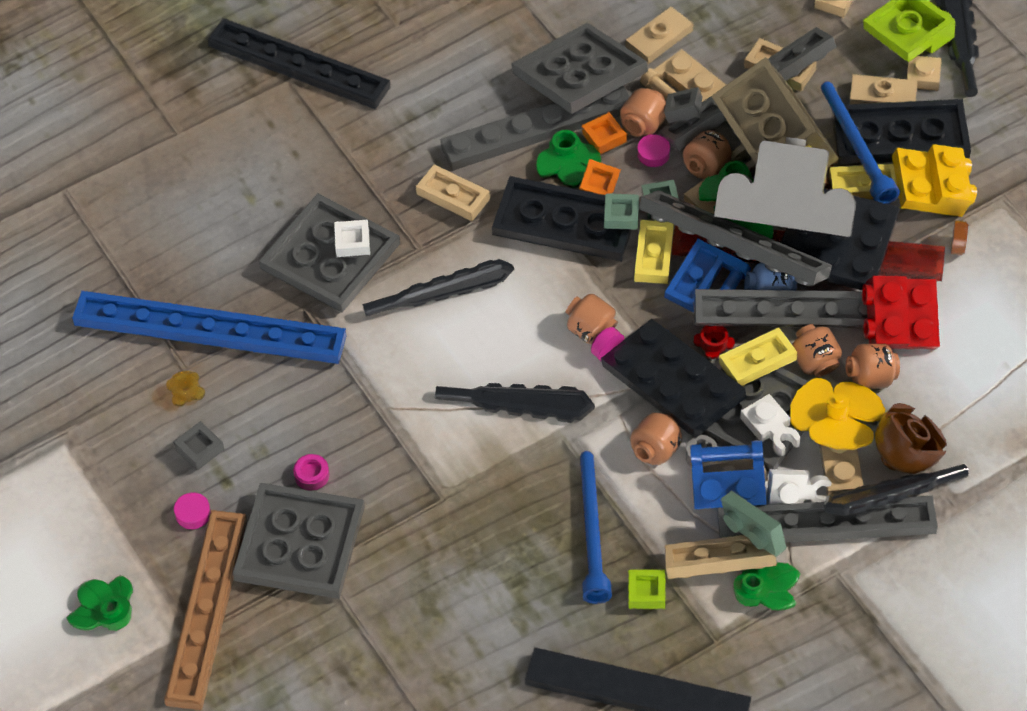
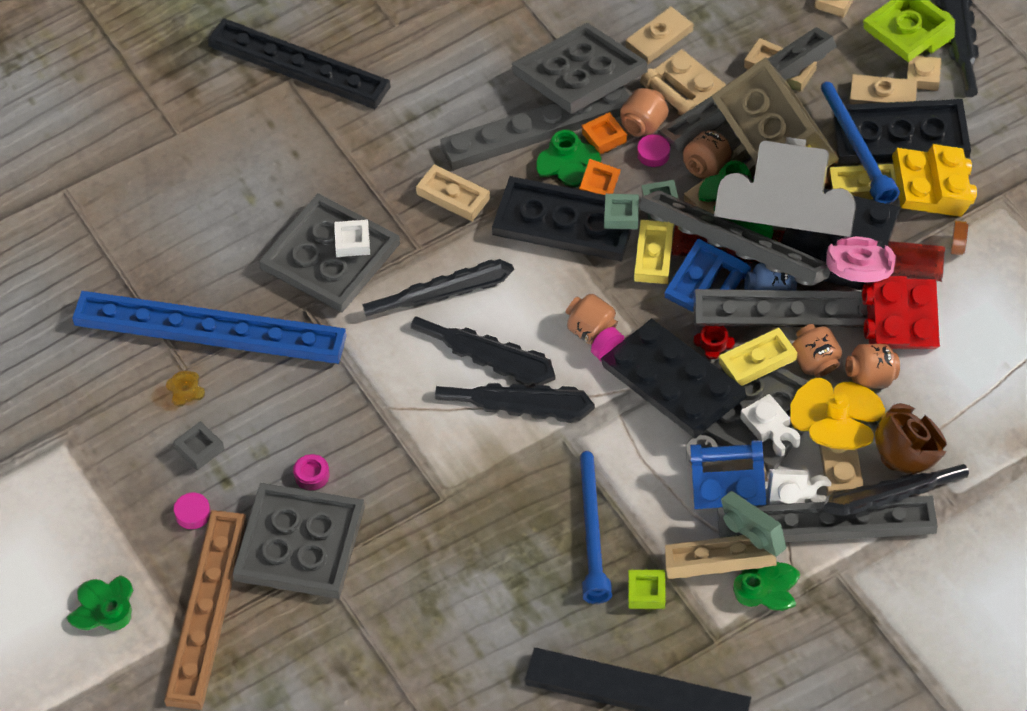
(506, 359): none -> black sword
(656, 438): nougat head -> none
(683, 105): dark grey plate -> none
(860, 259): none -> bright pink tile

